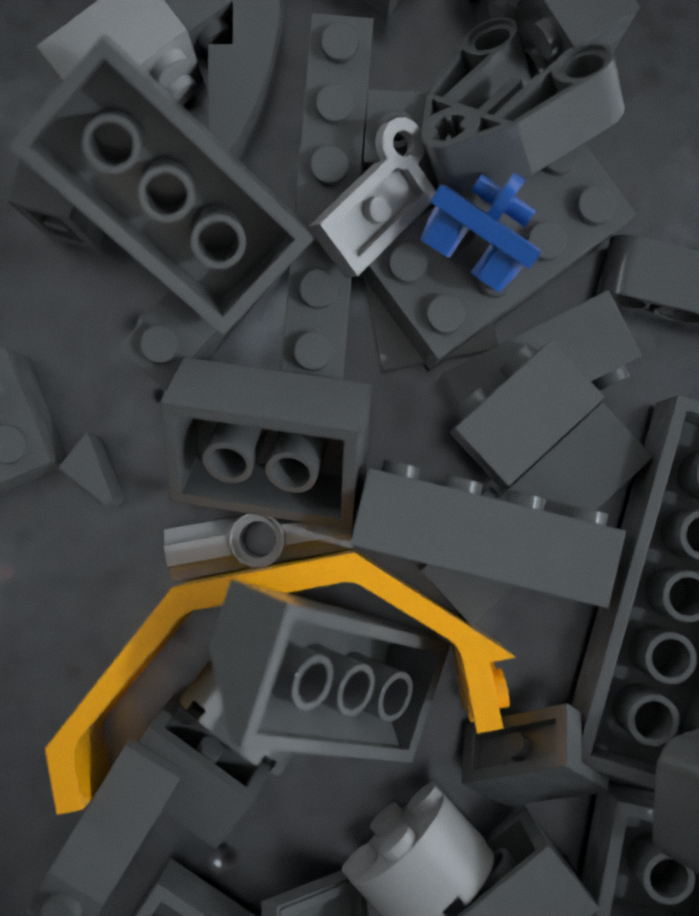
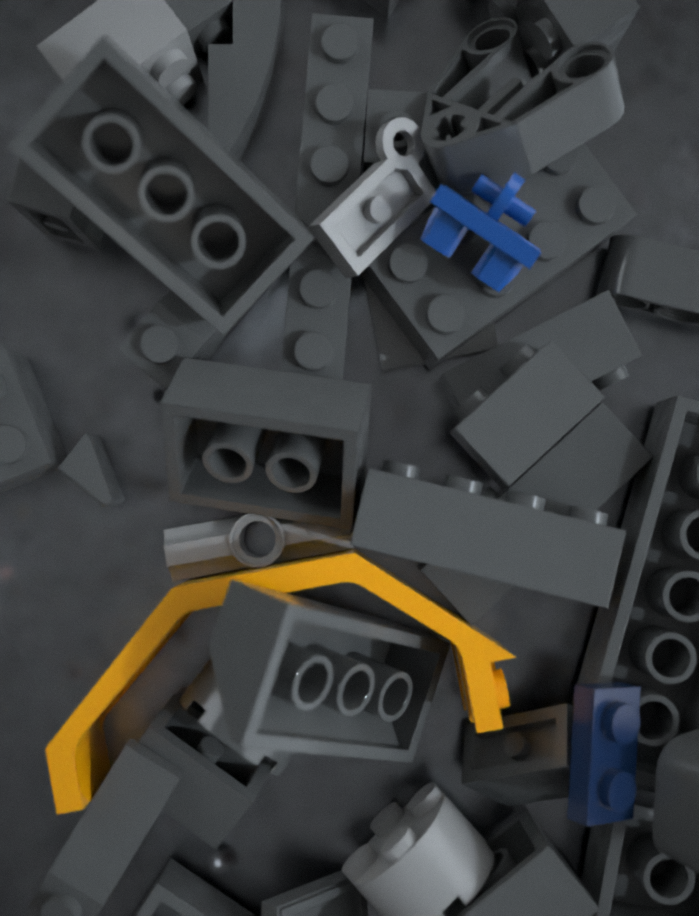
(603, 753): none -> dark blue plate

